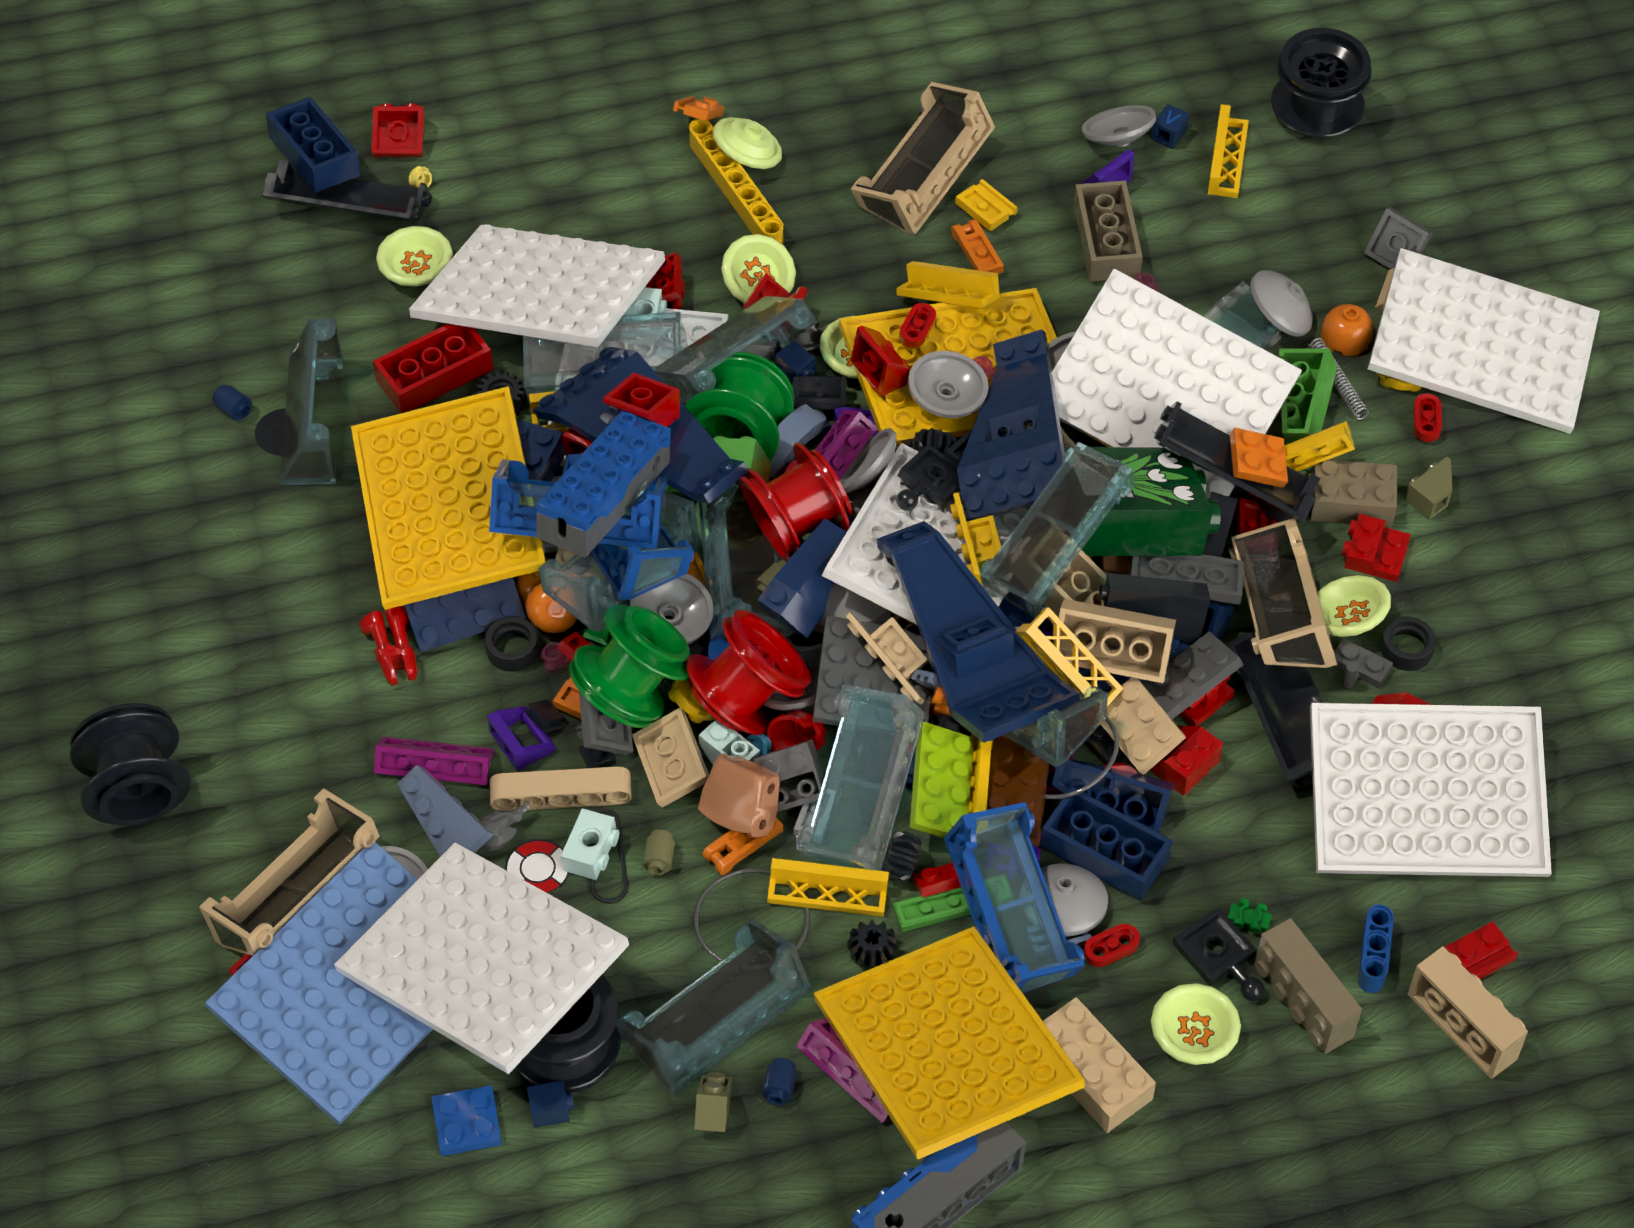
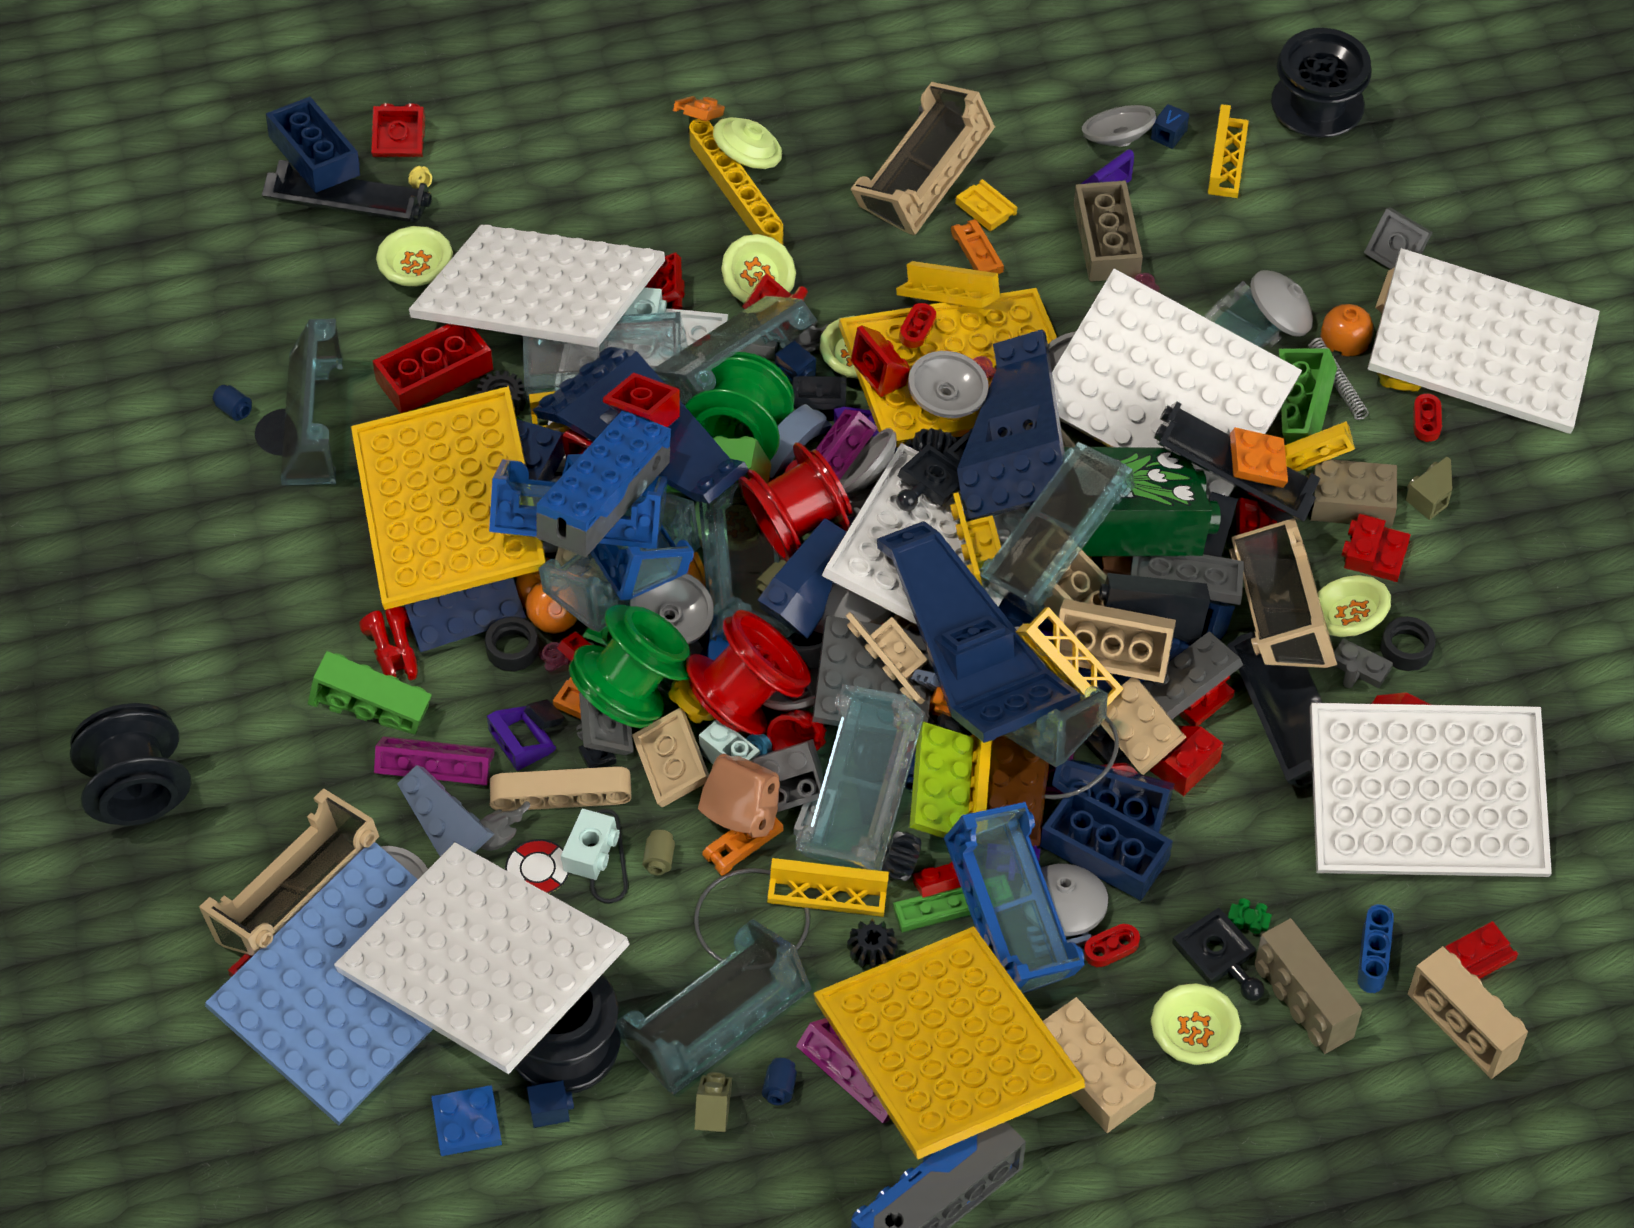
(368, 694): none -> bright green wedge

